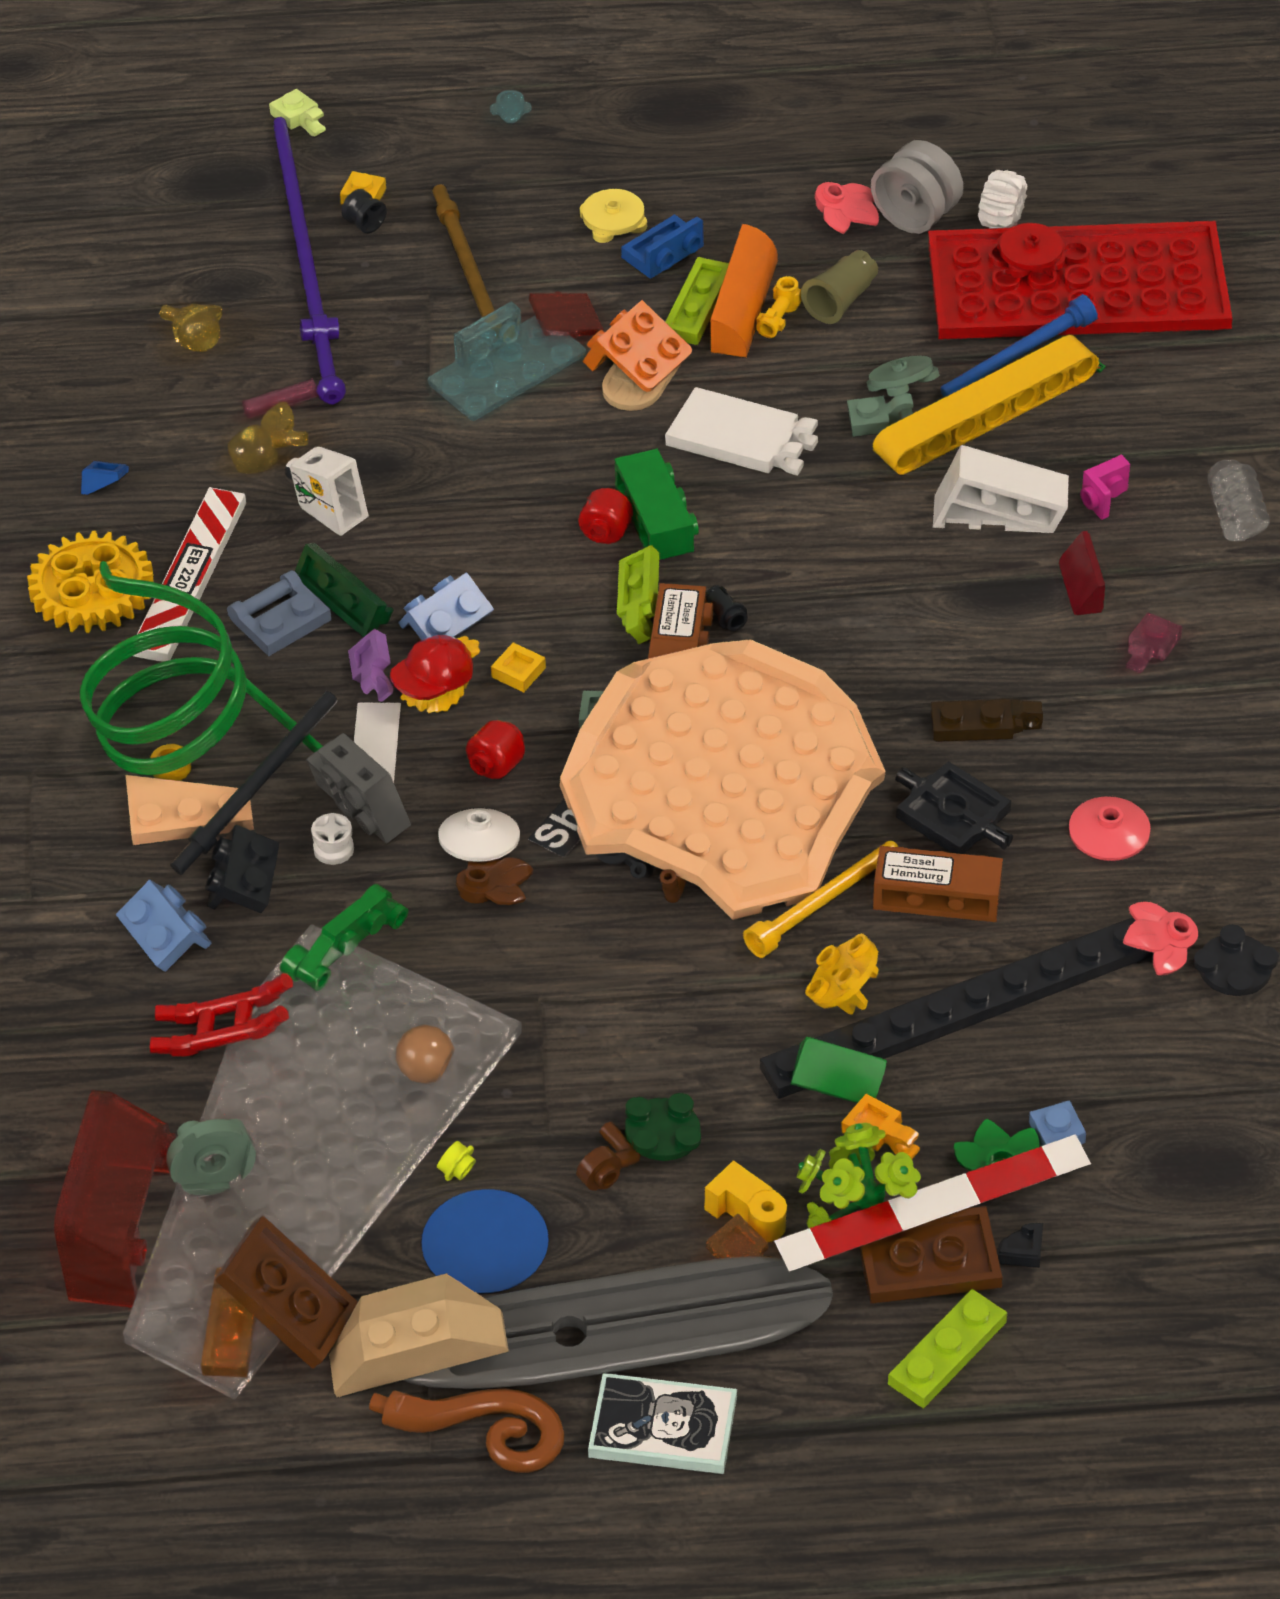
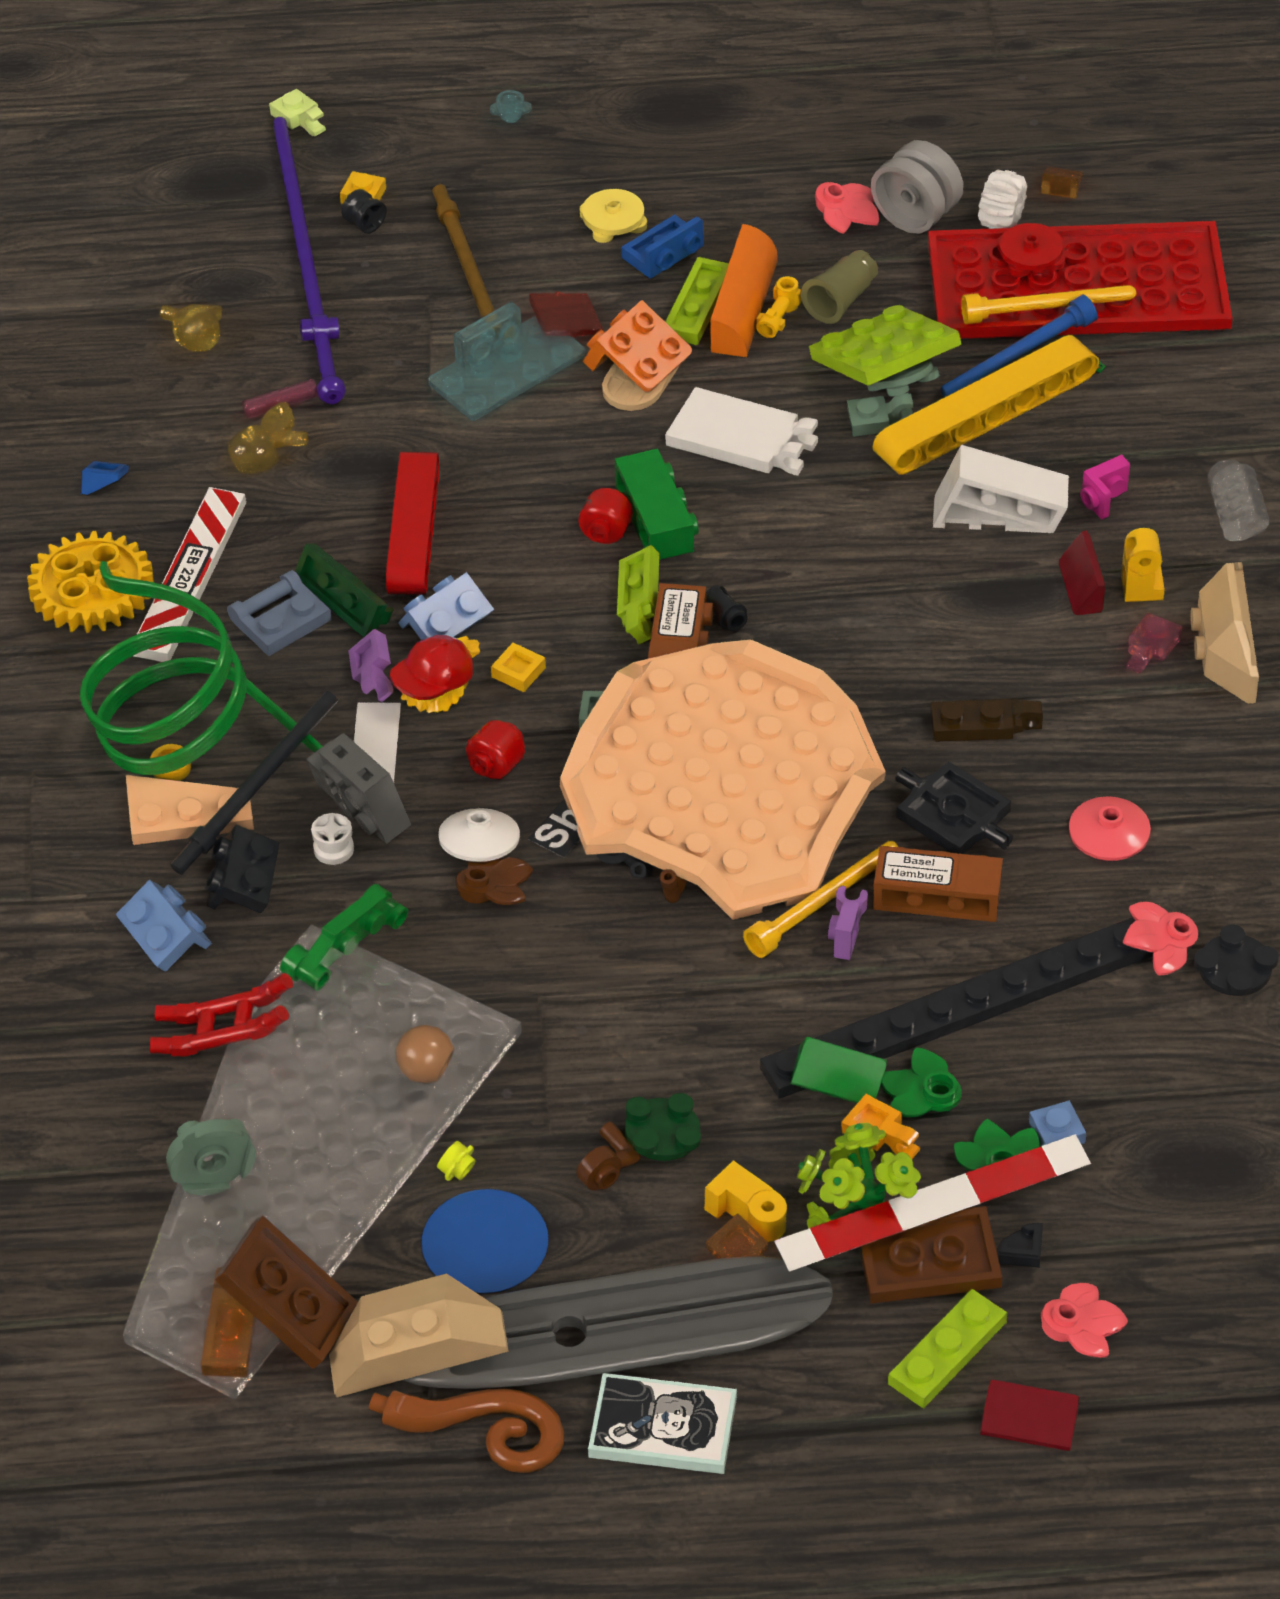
(106, 1198): clear red windscreen -> none
(329, 488): white torso -> none
(413, 523): none -> red beam
(843, 973): yellow plate -> none
(845, 927): none -> medium lavender plate
(884, 345): none -> lime plate
(917, 1087): none -> green plate
(977, 308): none -> yellow piece
(1030, 1415): none -> dark red slope
(1061, 182): none -> clear orange slope
(1082, 1319): none -> coral plate
(1142, 567): none -> yellow leg
(1226, 633): none -> tan wedge

